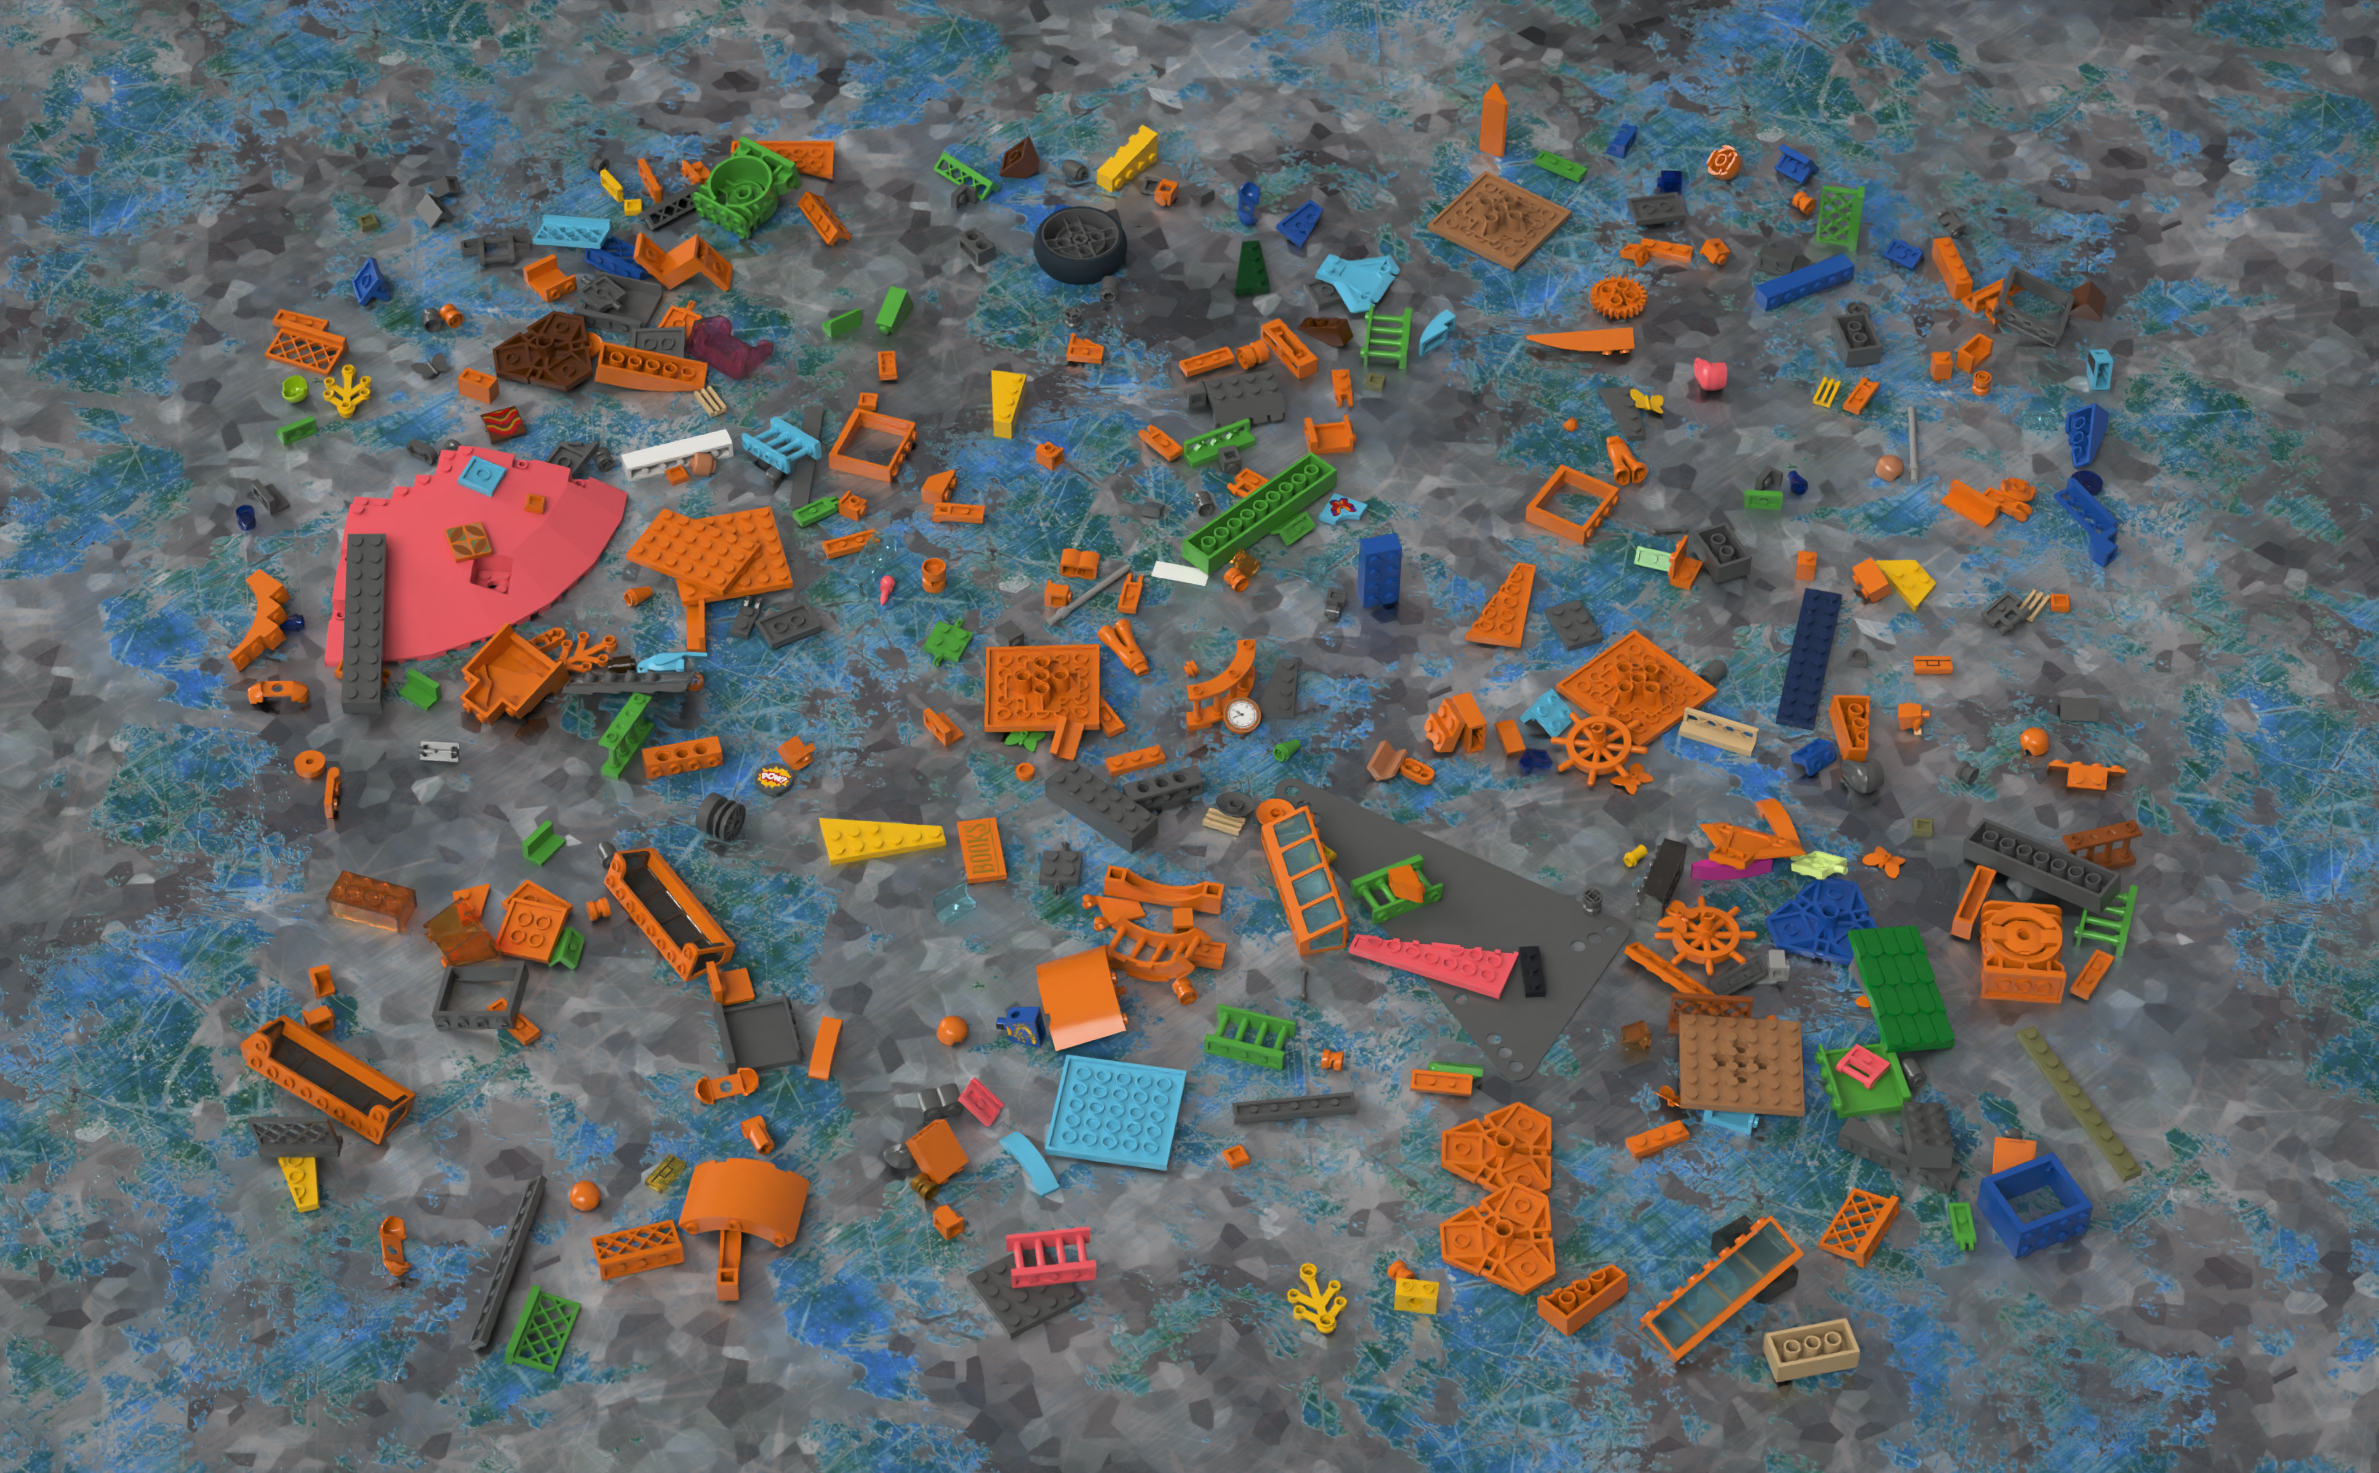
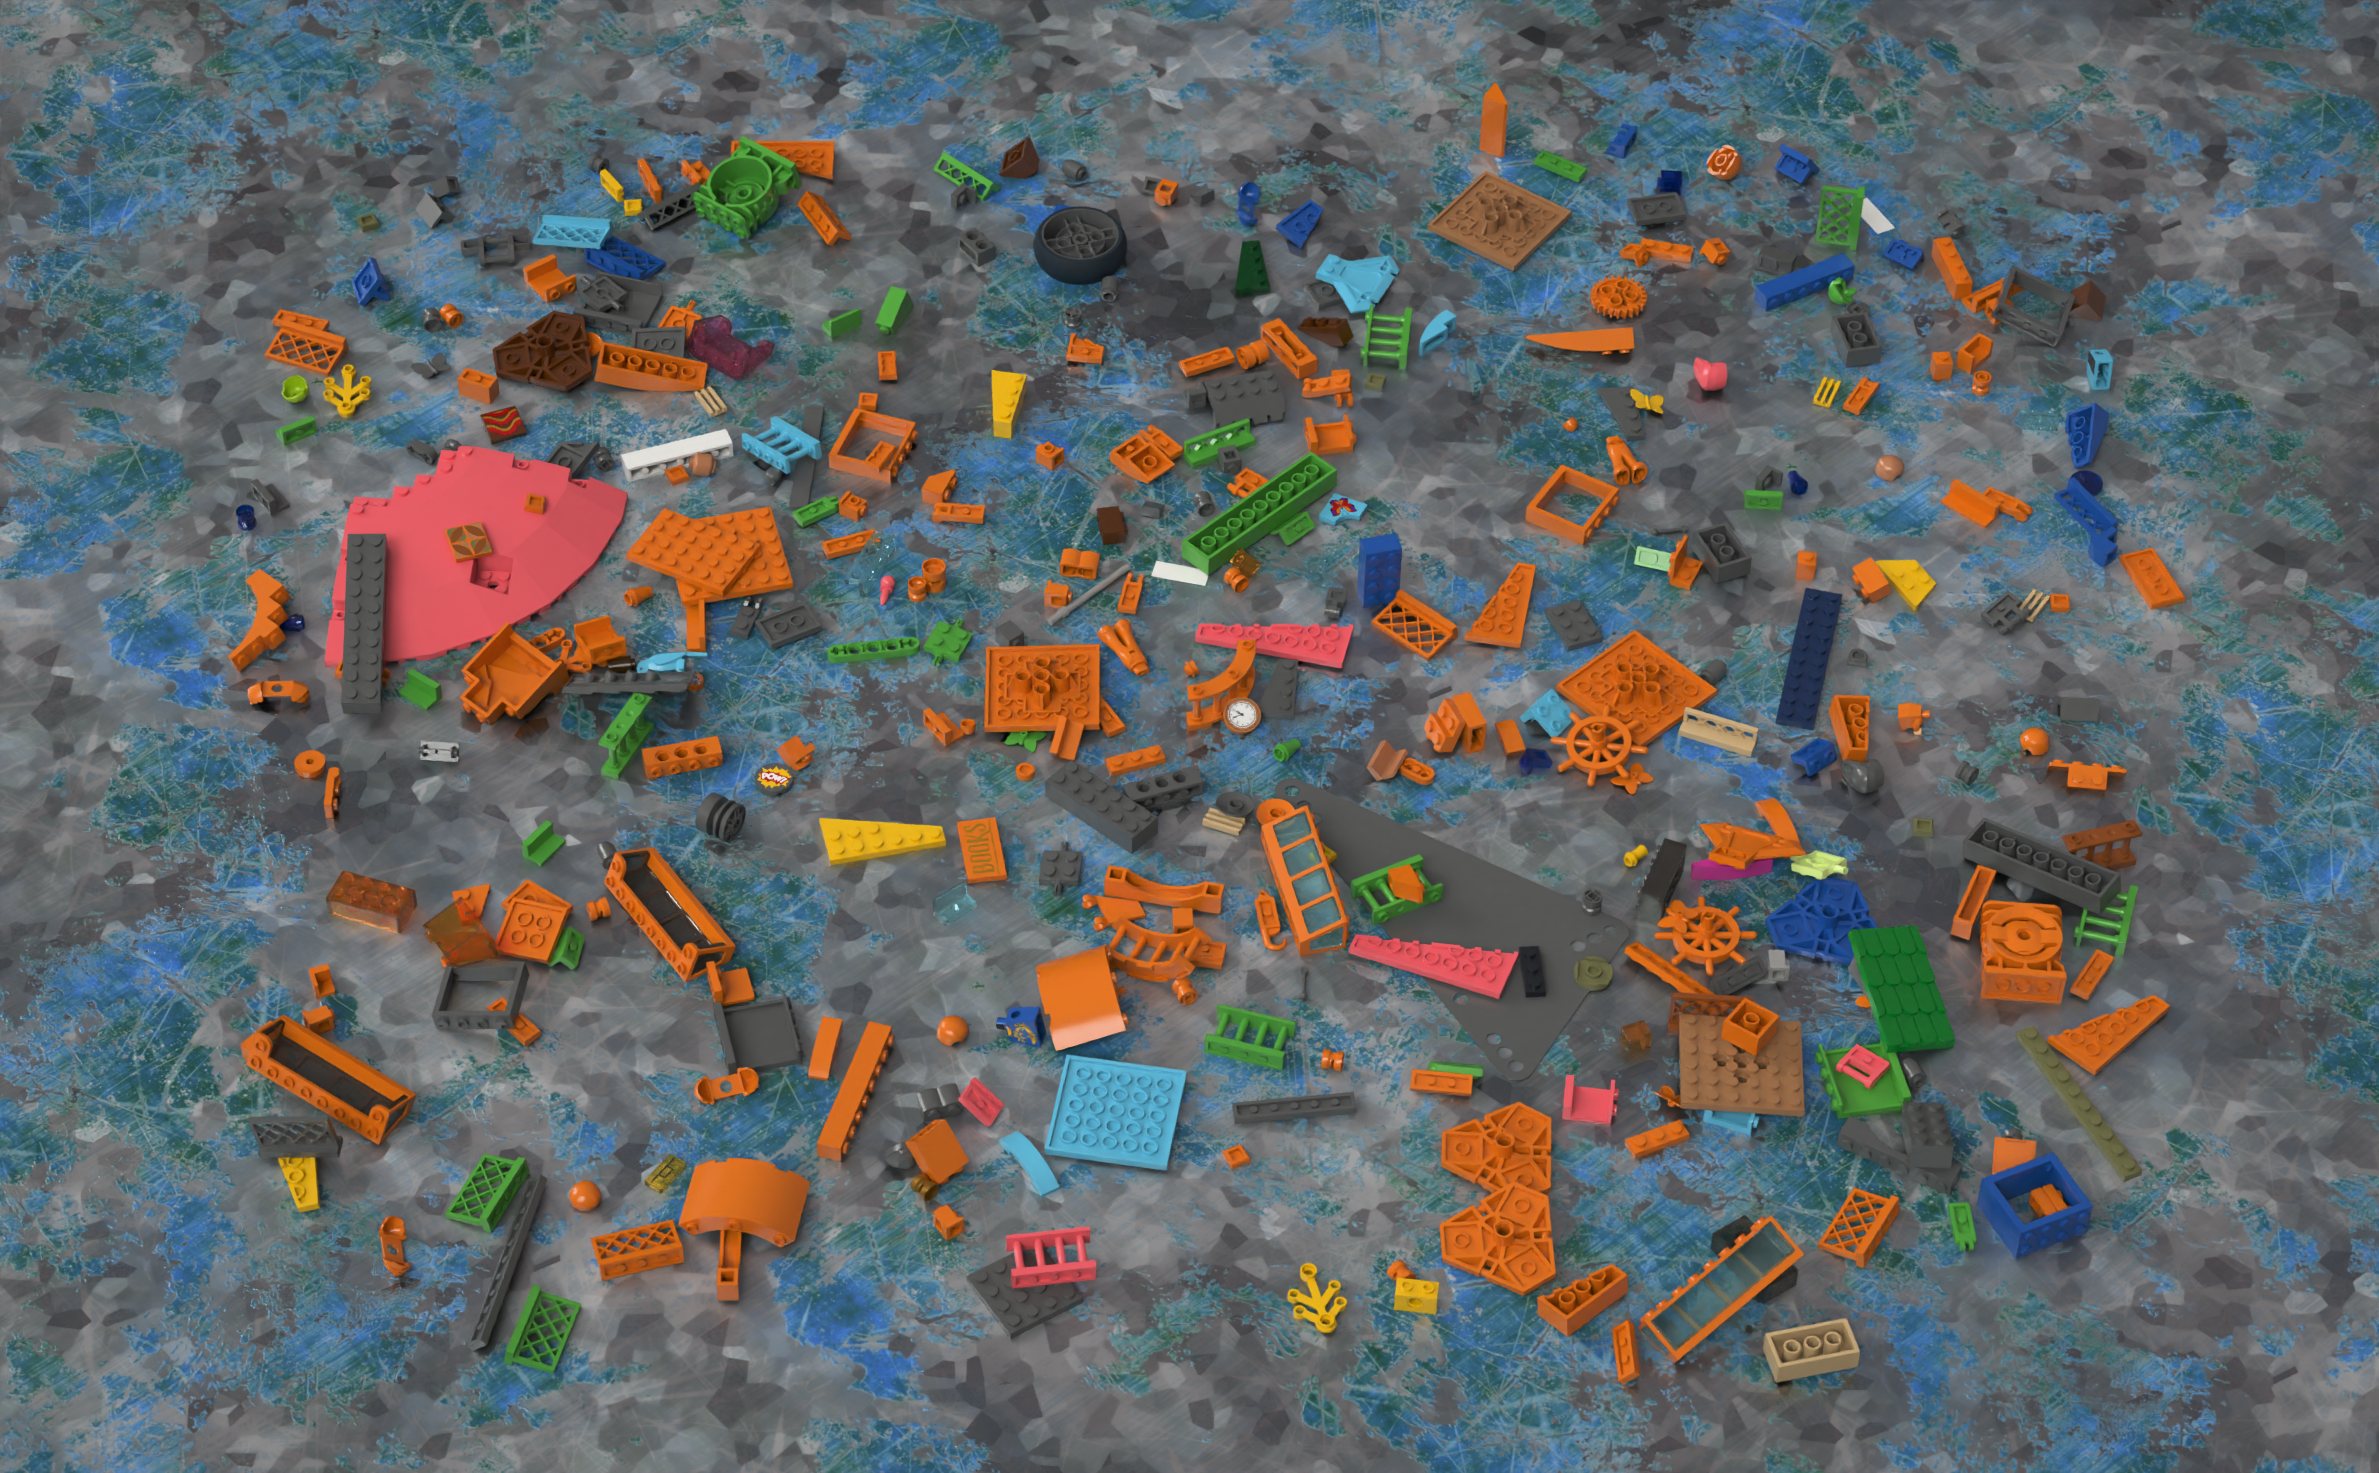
(482, 476): medium azure tile -> none
(502, 1195): none -> bright green fence
(599, 640): none -> orange panel
(683, 262): orange bracket -> none
(757, 1133): orange piece -> none
(855, 1091): none -> orange brick
(879, 456): none -> orange plate
(881, 645): none -> bright green beam
(917, 589): none -> orange wheel
(968, 726): none -> orange hinge
(1111, 525): none -> reddish brown brick
(1129, 160): yellow wedge -> none
(1140, 459): none -> orange slope
(1268, 920): none -> orange plate
(1289, 641): none -> coral wing
(1326, 386): none -> orange plate
(1425, 615): none -> orange fence
(1589, 1103): none -> coral panel
(1593, 973): none -> olive tile
(1626, 1352): none -> orange plate
(1750, 1026): none -> orange brick
(1804, 202): orange wheel -> none
(1838, 292): none -> bright green hair
(1875, 217): none -> white sticker
(1883, 858): orange piece -> none
(1914, 468): light grey bar -> none
(1932, 665): orange tile -> none
(2018, 489): orange tile -> none
(2046, 1201): none -> orange brick
(2105, 1037): none -> orange wing
(2152, 578): none -> orange tile

